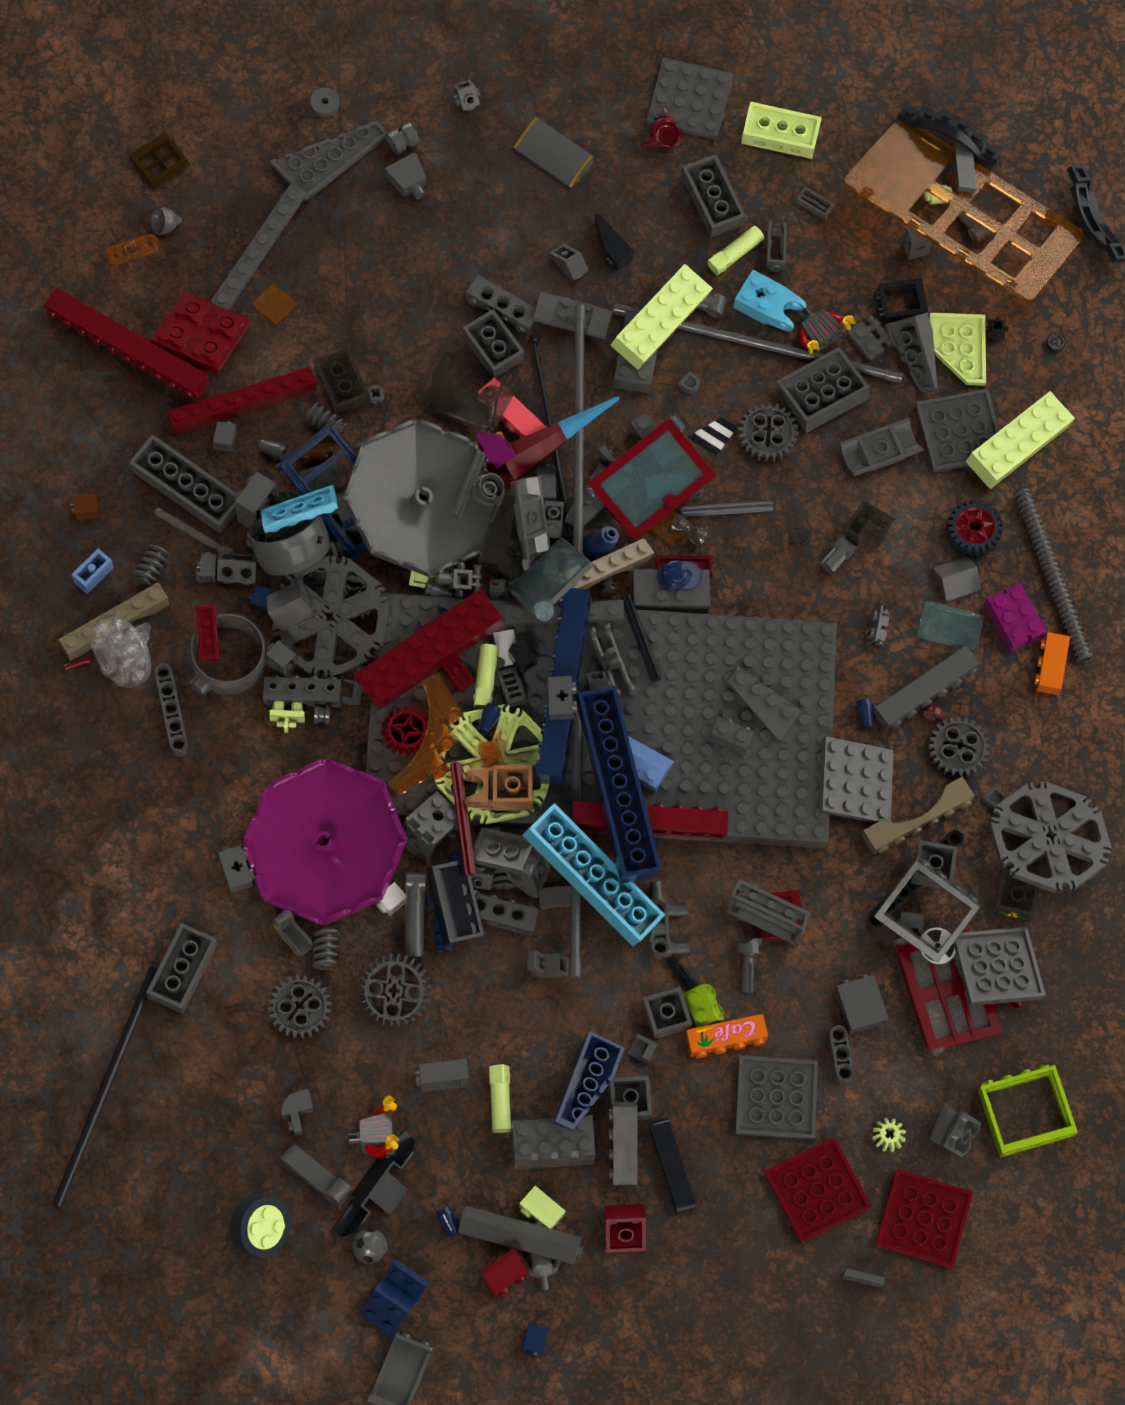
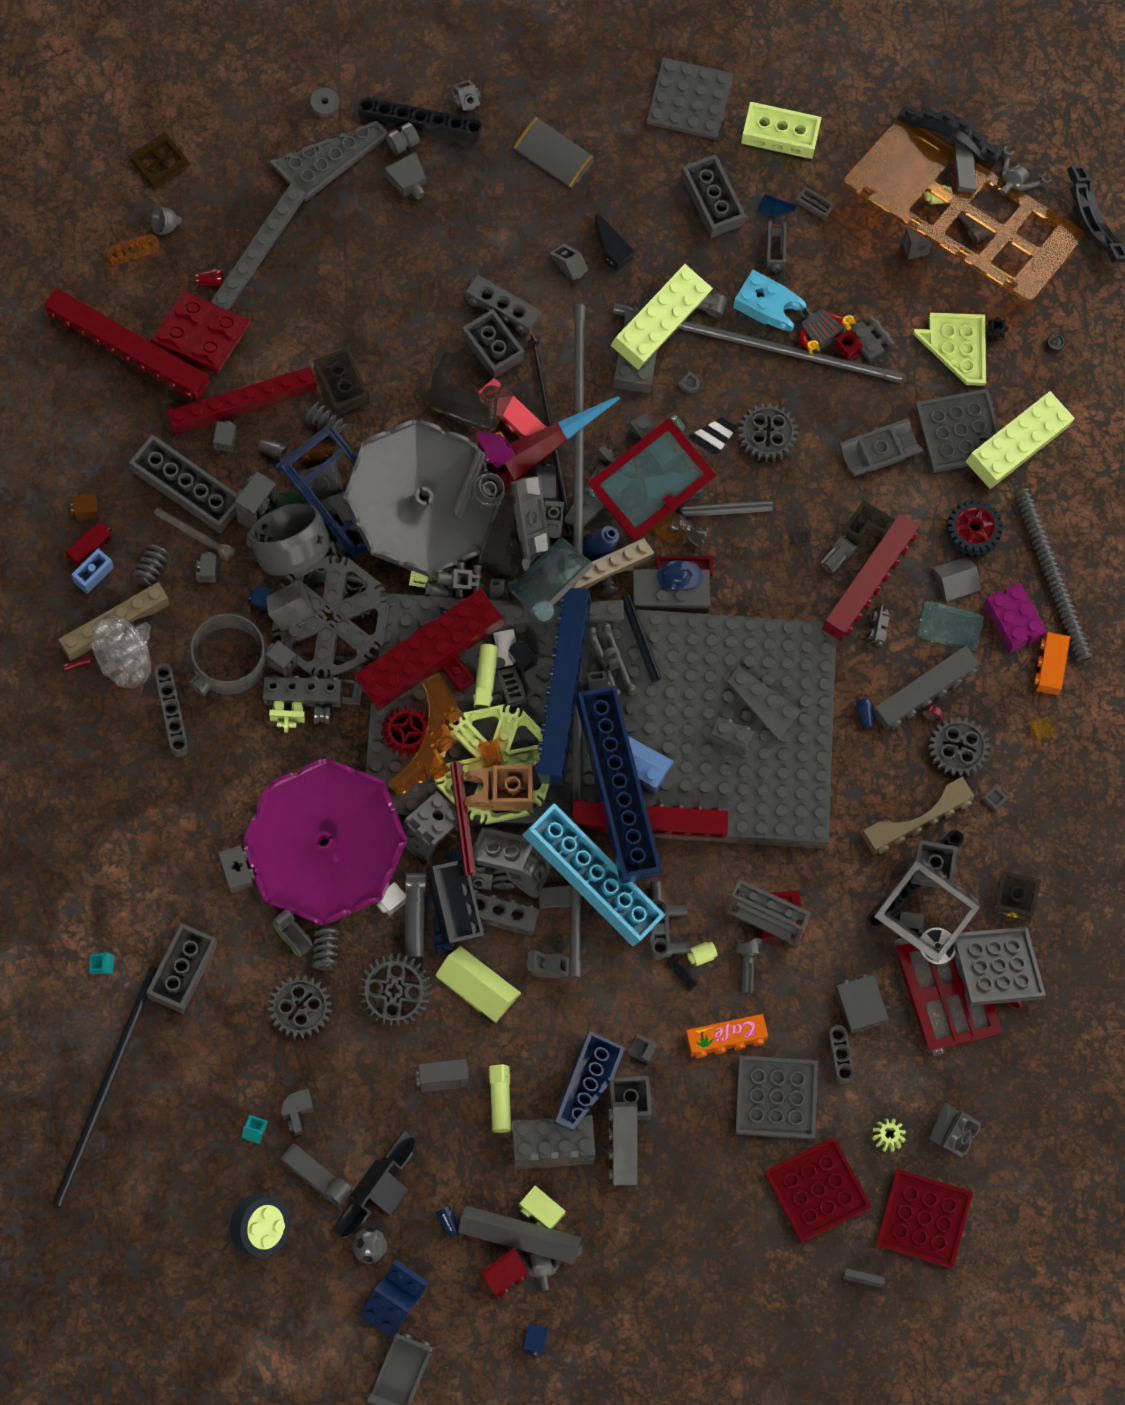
(96, 537): none -> dark red window
(101, 963): none -> teal slope
(207, 633): dark red tile -> none
(210, 278): none -> dark red cone
(237, 563): dark grey brick -> none
(254, 1129): none -> teal slope
(274, 304): clear orange piece -> none
(299, 509): medium azure plate -> none
(376, 399): dark grey bush -> none
(377, 1131): torso -> none
(427, 125): none -> black beam
(477, 984): none -> yellowish green slope
(489, 717): dark blue cone -> none
(560, 313): dark grey piece -> none
(561, 686): dark grey brick -> none
(625, 1228): dark red slope -> none
(663, 132): dark red piece -> none
(666, 1013): dark grey brick -> none
(672, 1166): black beam -> none
(702, 953): none -> yellowish green brick
(703, 1005): lime bracket -> none
(735, 250): yellowish green piece -> none
(775, 207): none -> tile
(823, 389): dark grey slope -> none
(847, 352): none -> dark red brick
(856, 780): dark grey plate -> none
(870, 577): none -> dark red brick
(916, 345): dark grey wedge -> none
(919, 294): black window -> none
(1017, 176): none -> dark grey piece
(1026, 1076): lime window -> none
(1038, 842): dark grey plate -> none
(1042, 728): none -> clear yellow tile

